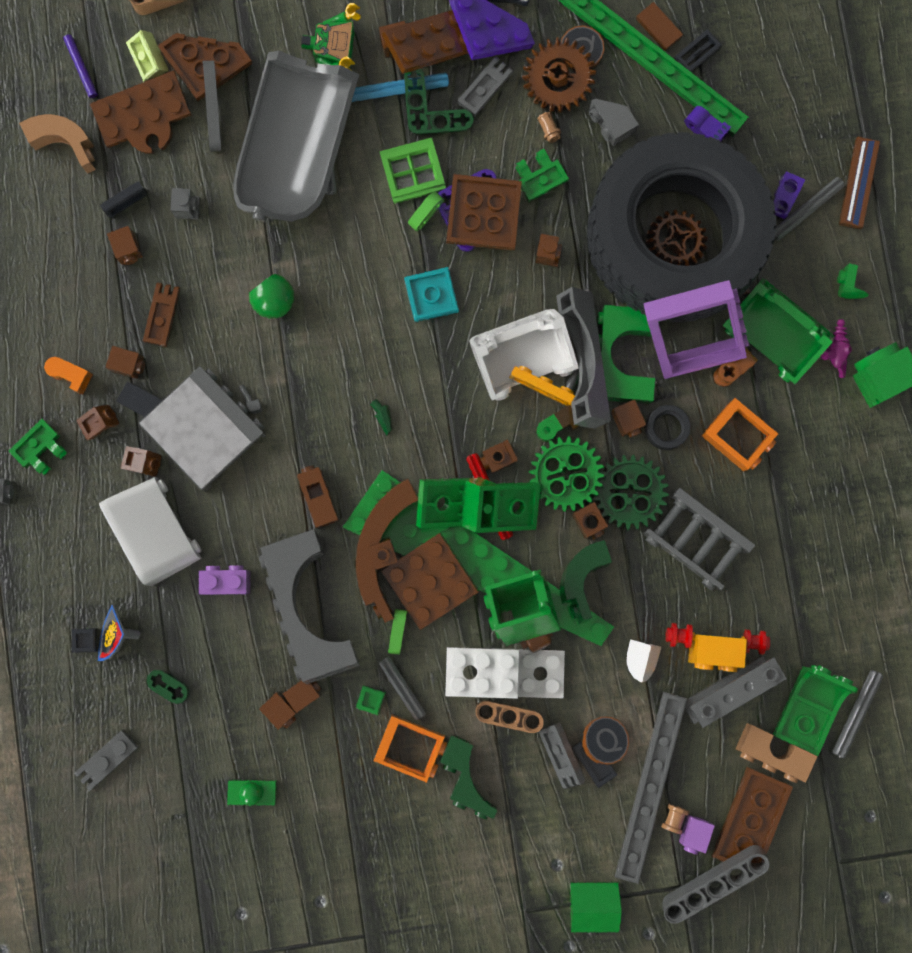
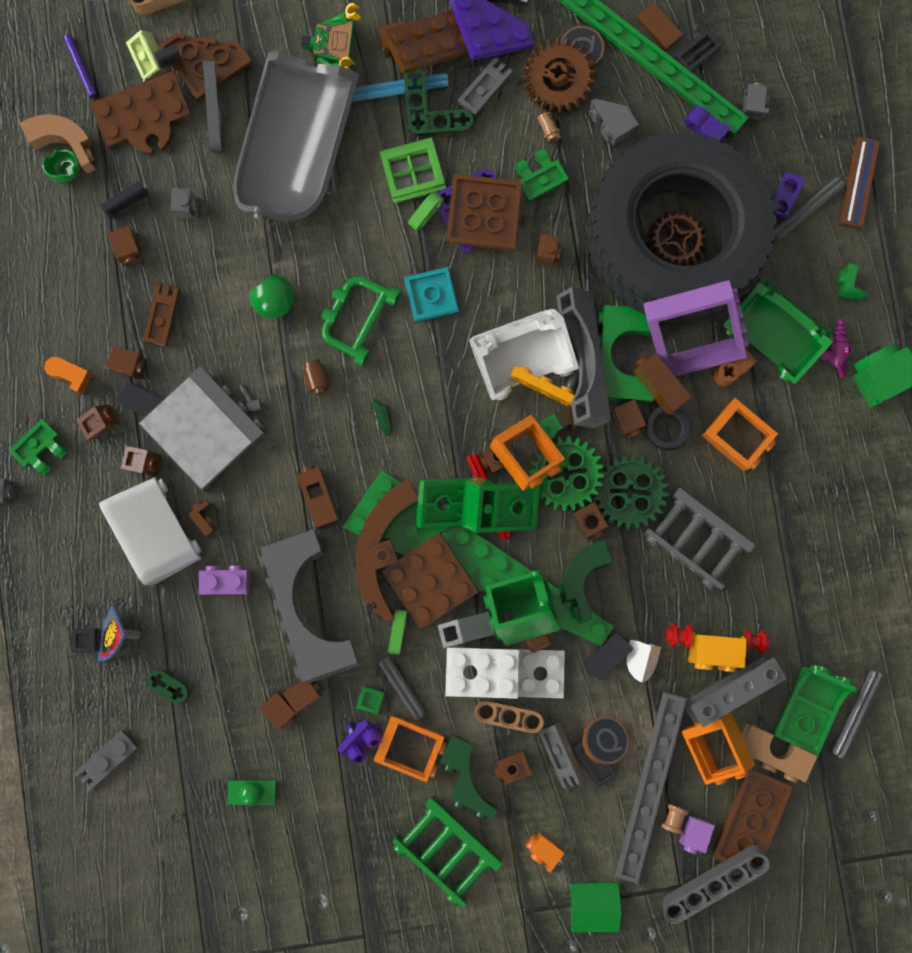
(61, 166): none -> green hair
(168, 56): none -> black tile
(204, 523): none -> reddish brown bracket
(315, 377): none -> reddish brown brick
(341, 296): none -> green bar
(360, 736): none -> dark purple hips
(465, 629): none -> dark grey slope
(469, 844): none -> green fence
(516, 759): none -> reddish brown brick
(543, 443): none -> orange window
(544, 851): none -> orange brick
(608, 656): none -> black tile
(661, 383): none -> reddish brown brick
(703, 757): none -> orange window
(756, 102): none -> dark grey brick

